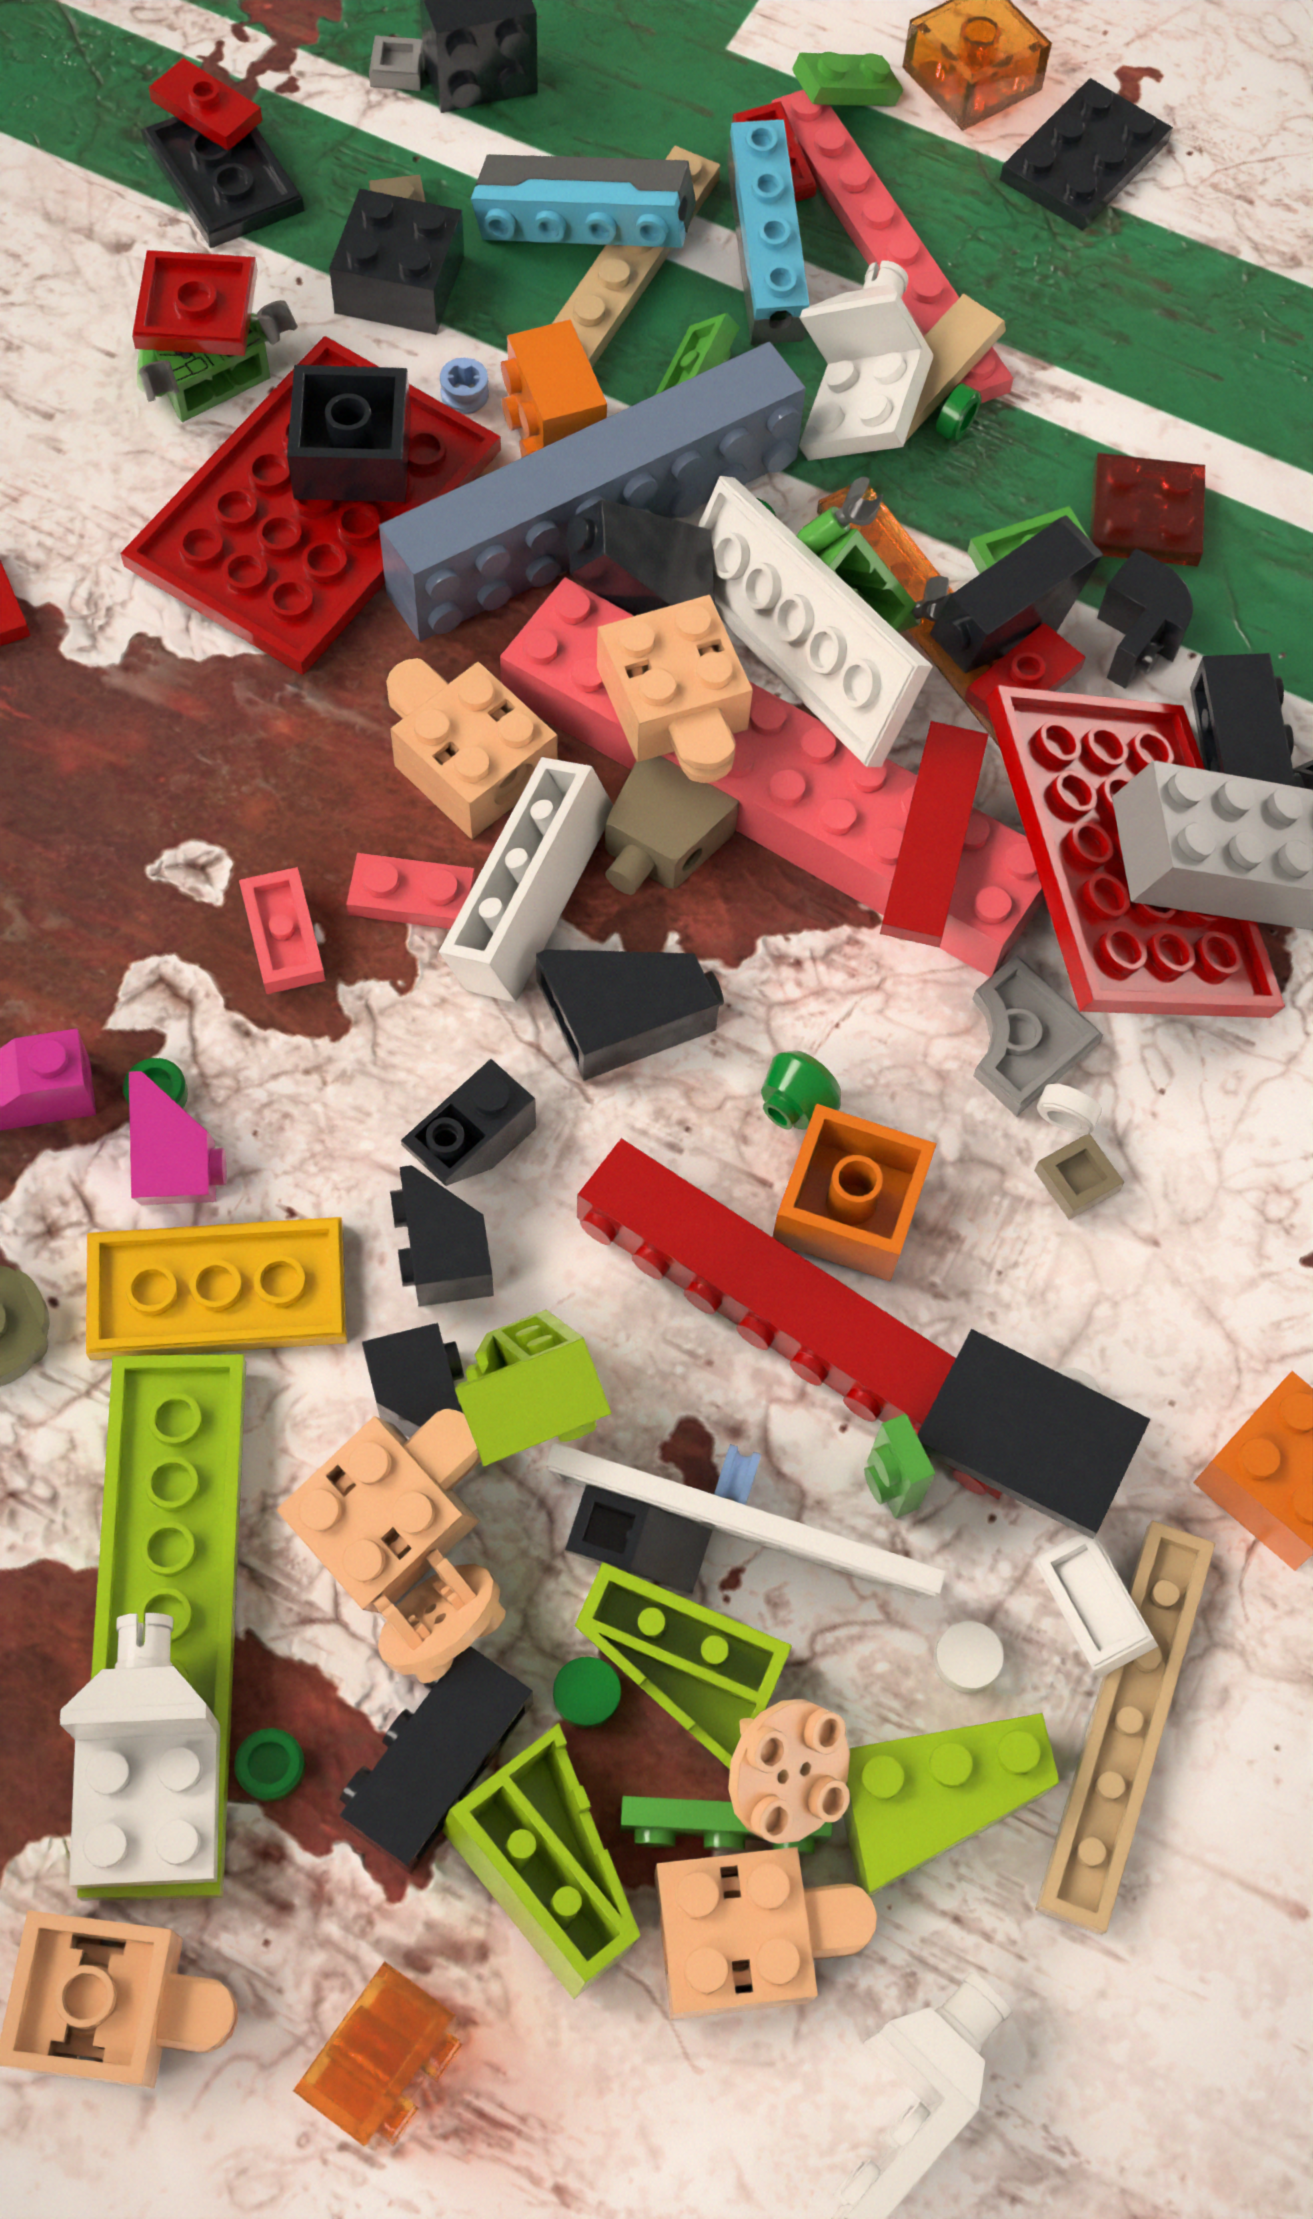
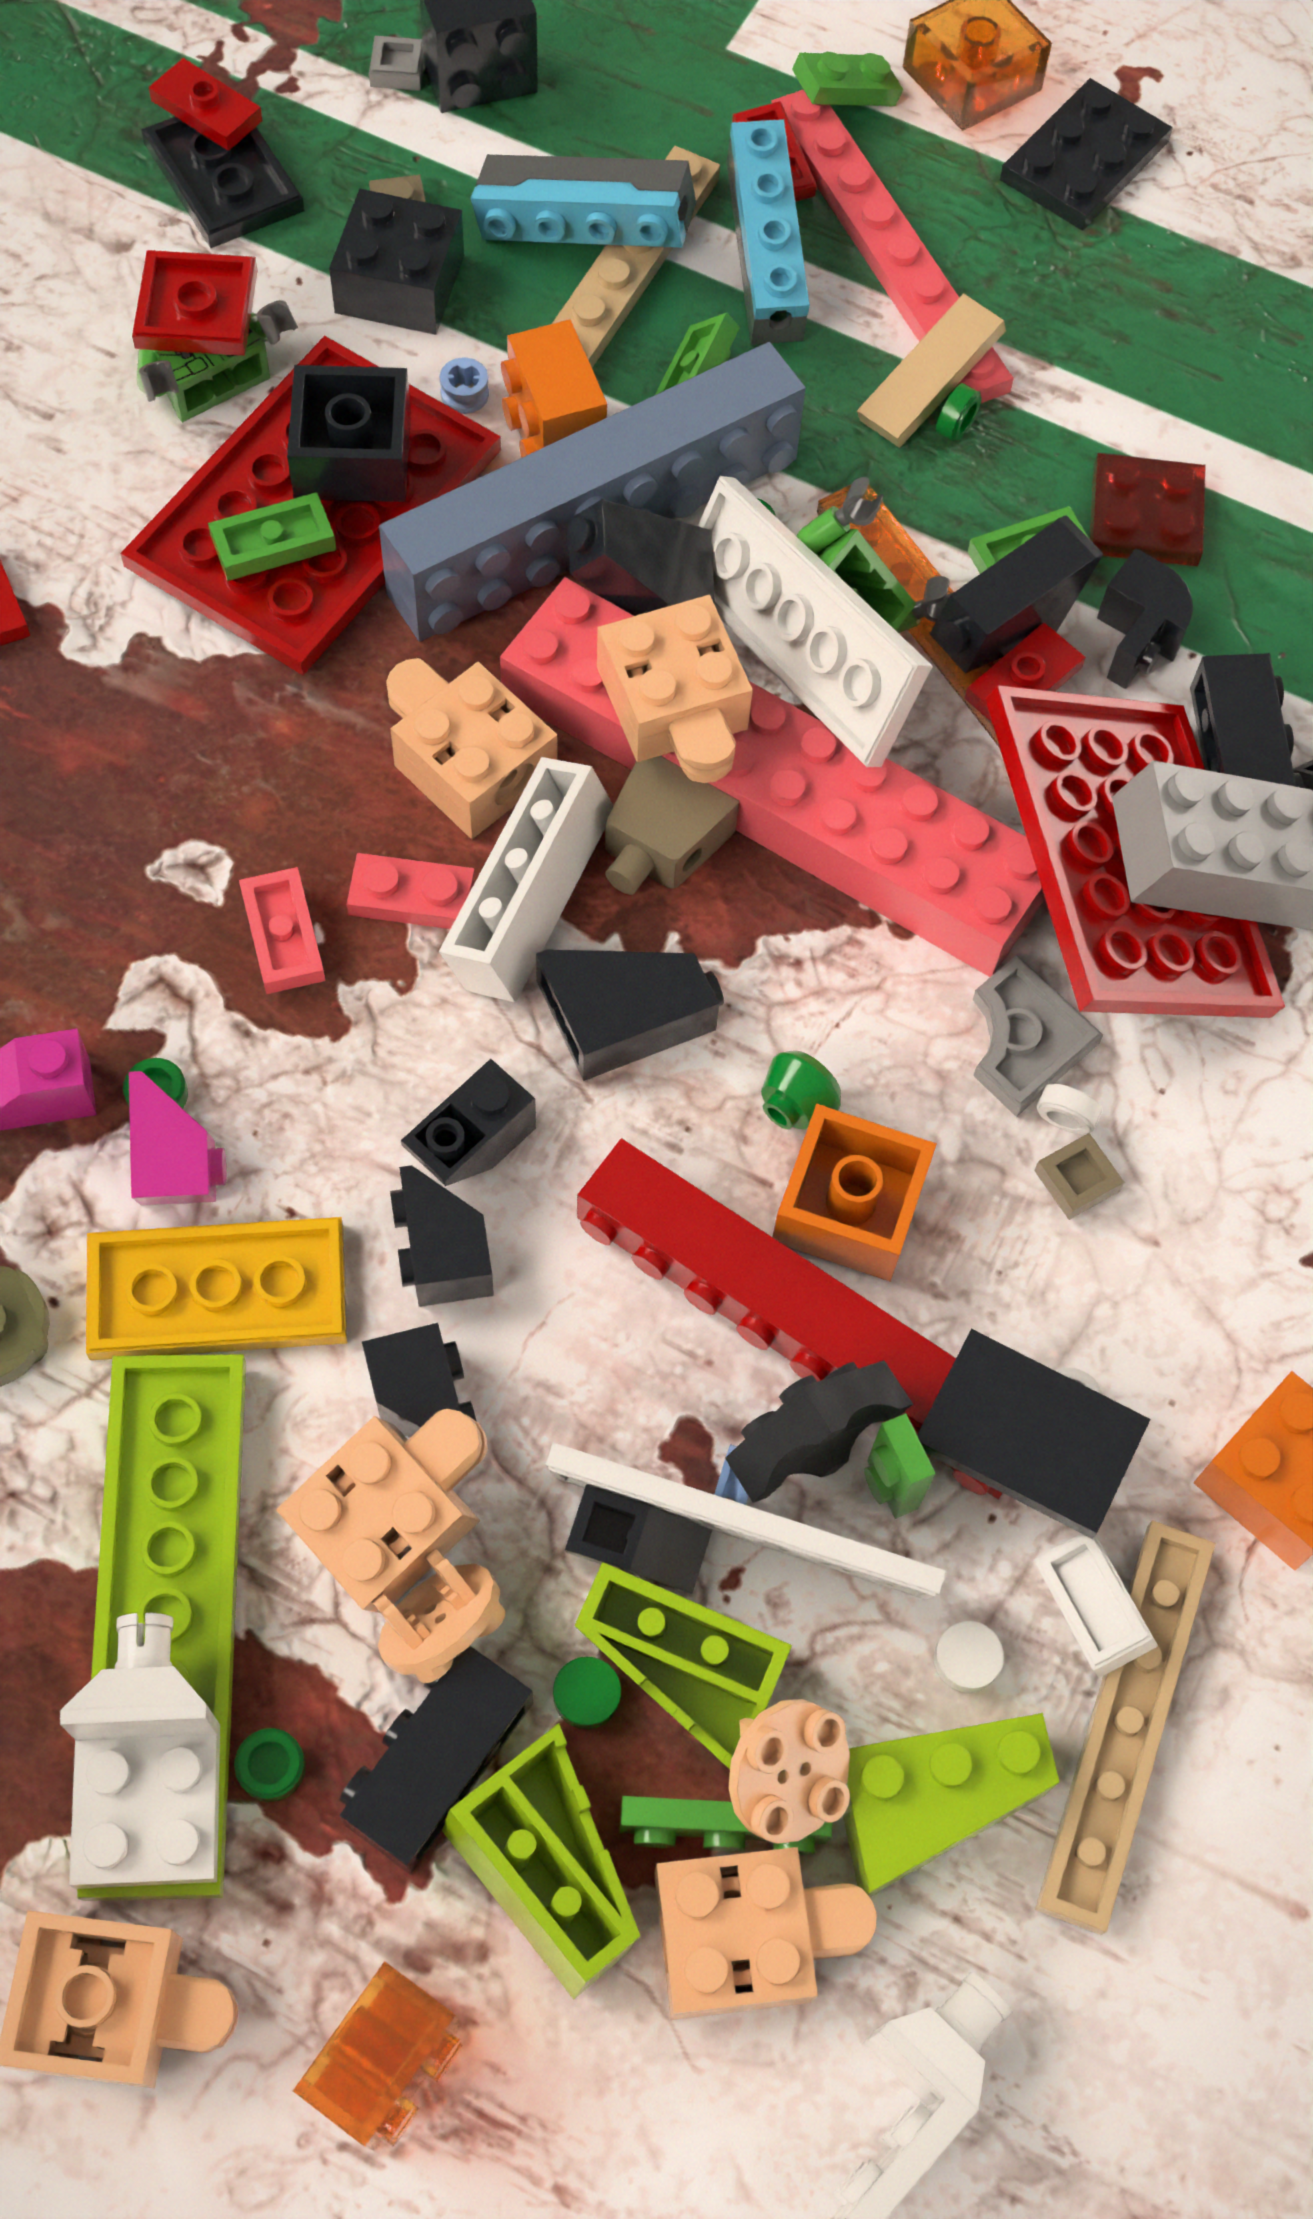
(272, 536): none -> bright green plate
(530, 1387): lime wedge -> none
(815, 1426): none -> black brick
(872, 367): white plate -> none
(934, 834): red tile -> none

